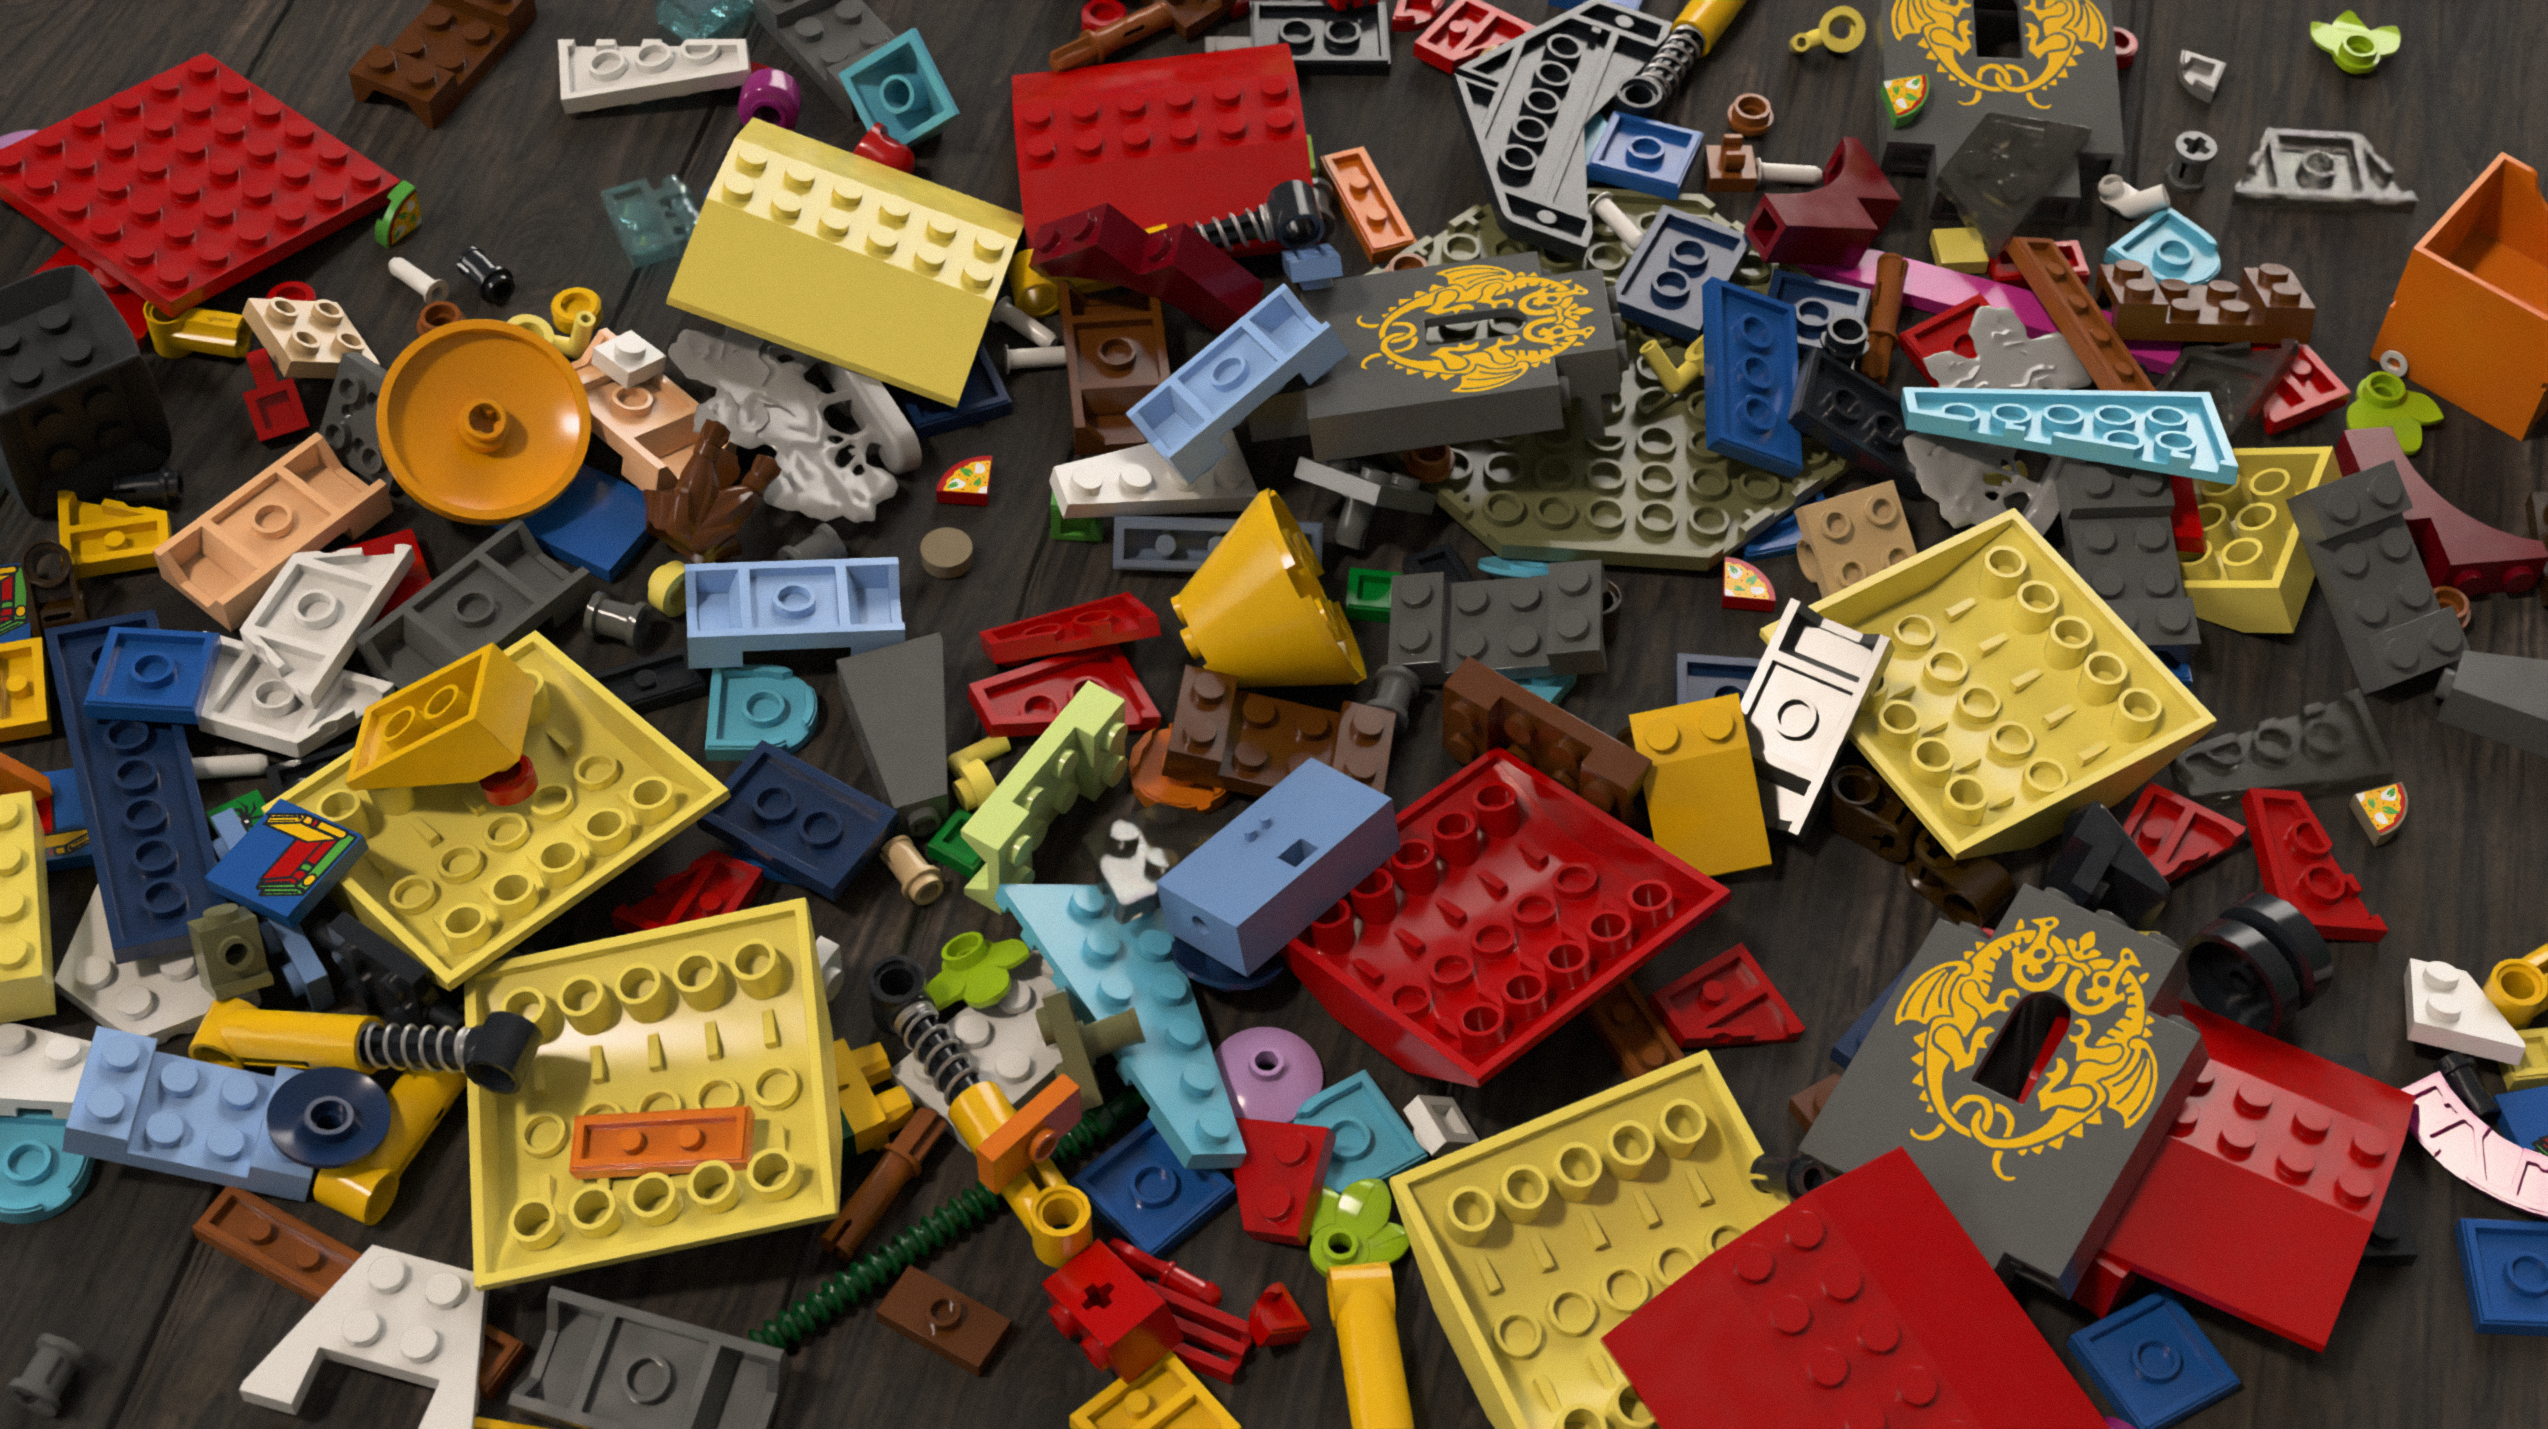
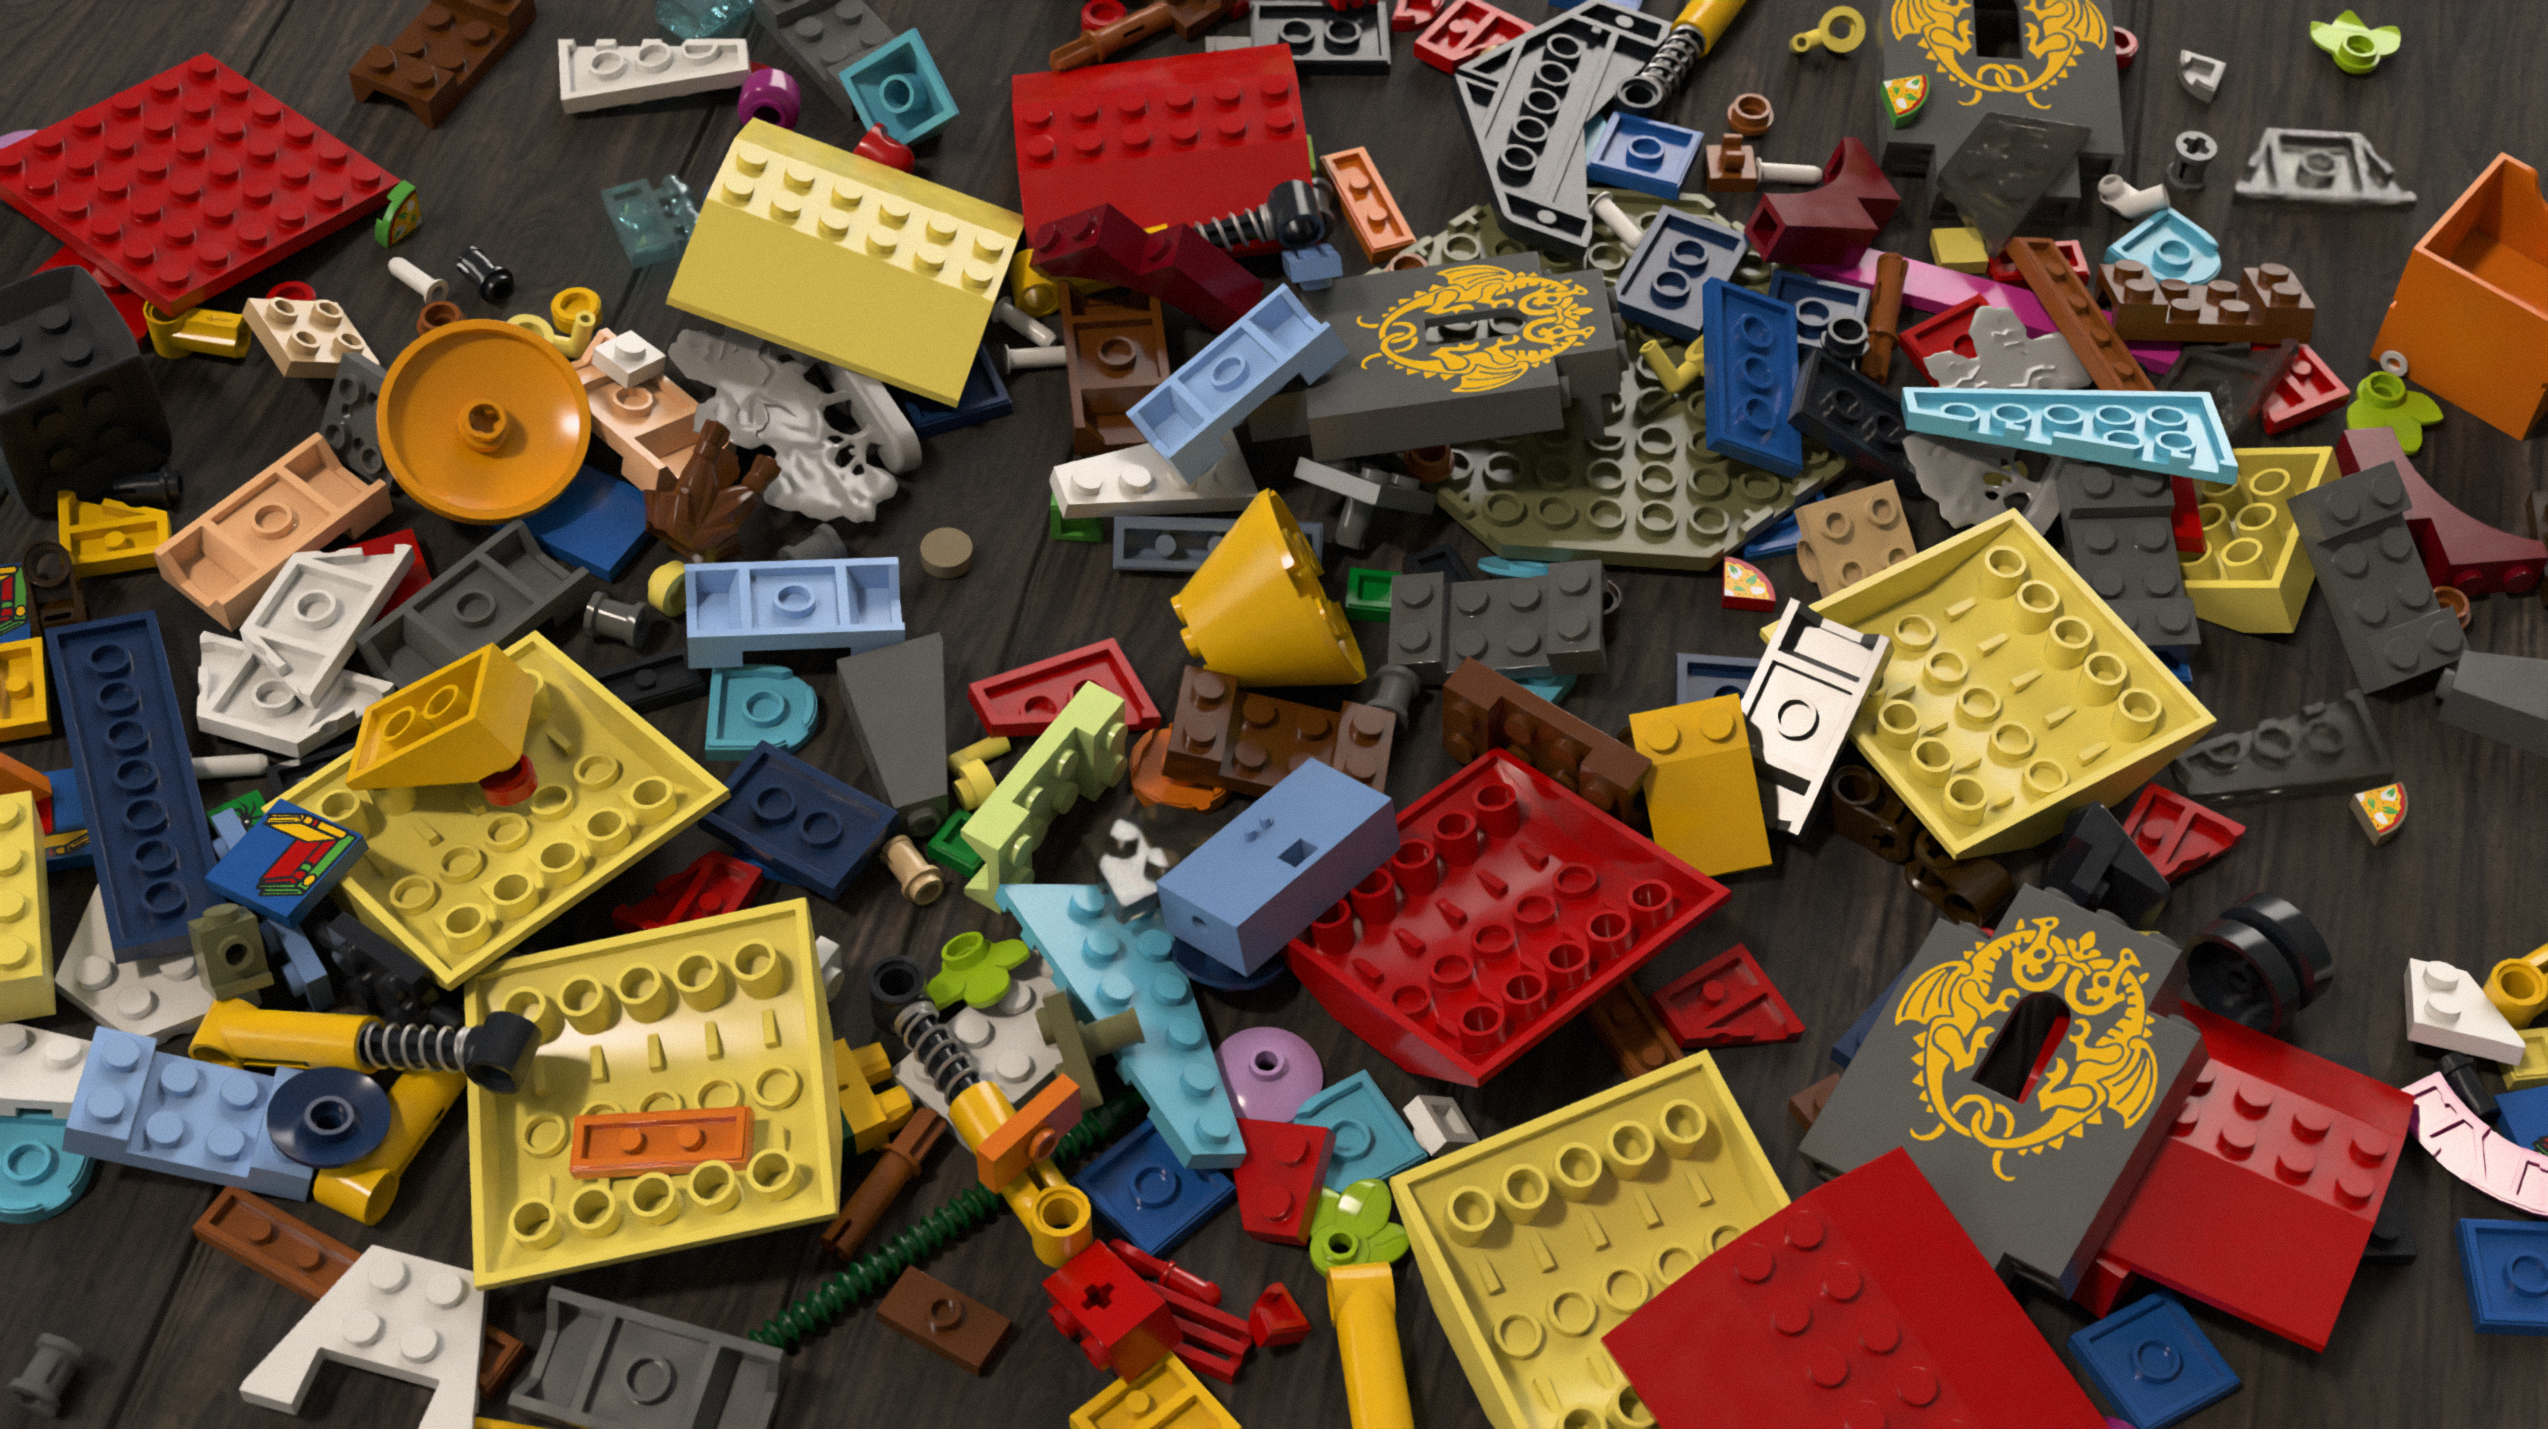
(153, 675): blue tile -> none
(273, 404): red plate -> none
(967, 482): tile -> none
(1071, 629): red wing -> none
(1788, 1175): black pin -> none
(2300, 868): red wing -> none

